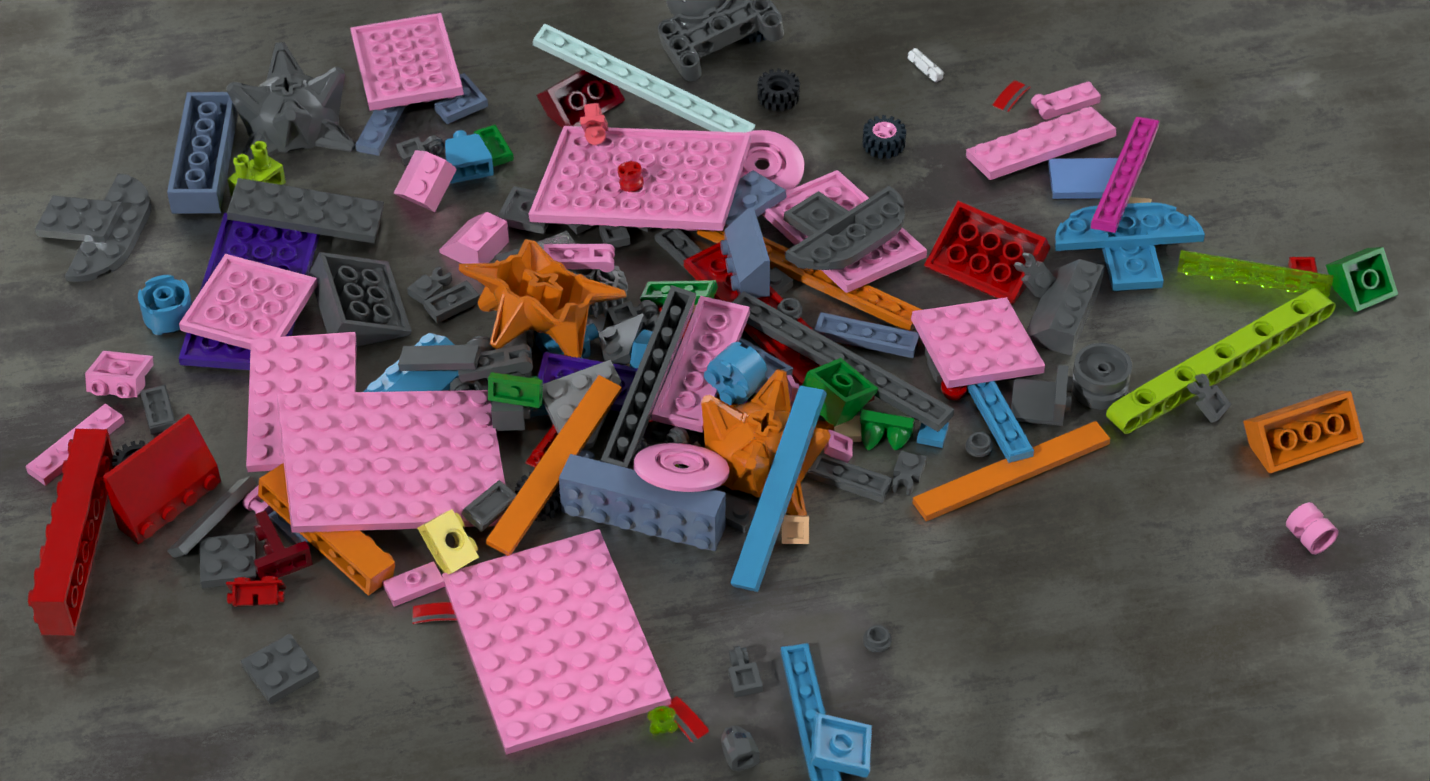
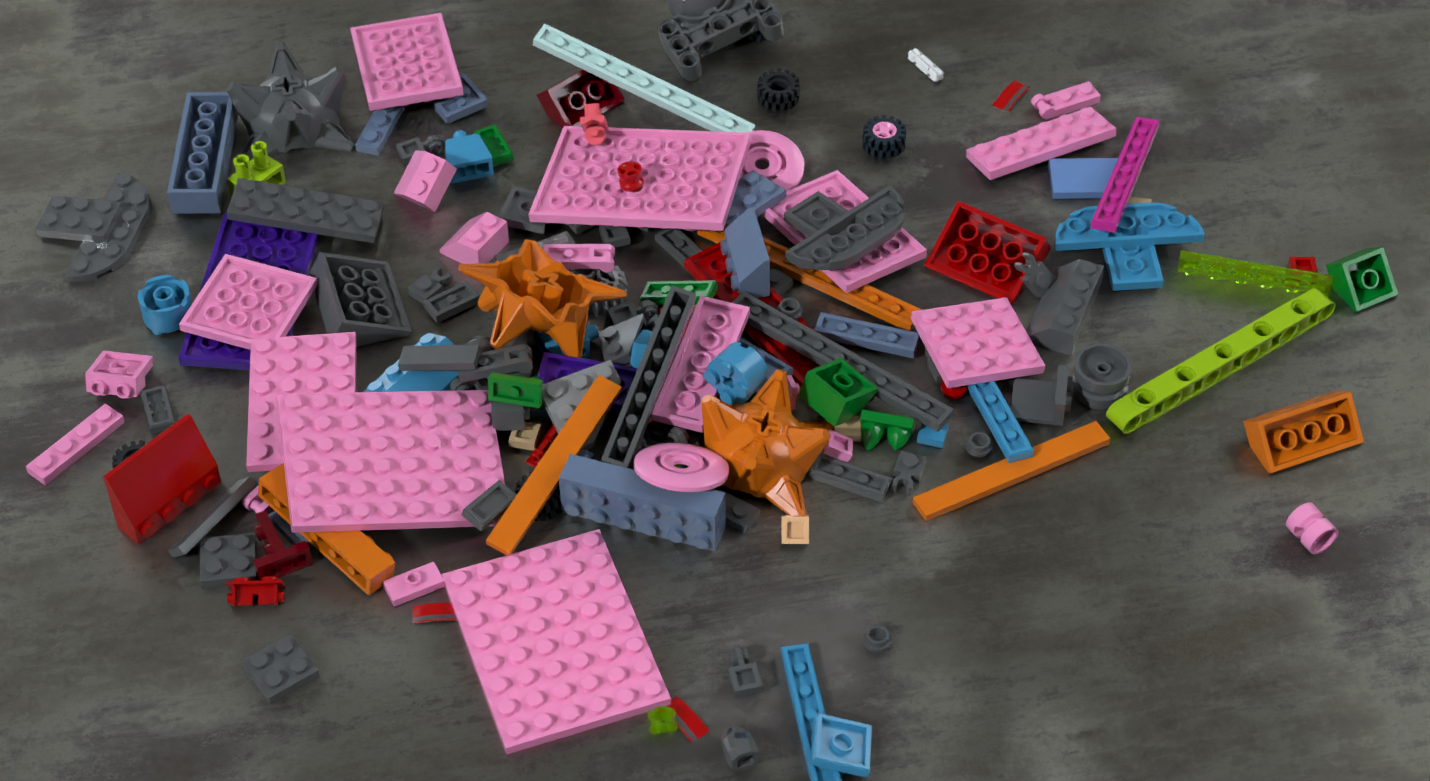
(72, 534): red brick -> none
(434, 535): light yellow brick -> none
(526, 438): none -> tan plate
(778, 488): dark azure tile -> none
(1211, 399): dark grey plate -> none

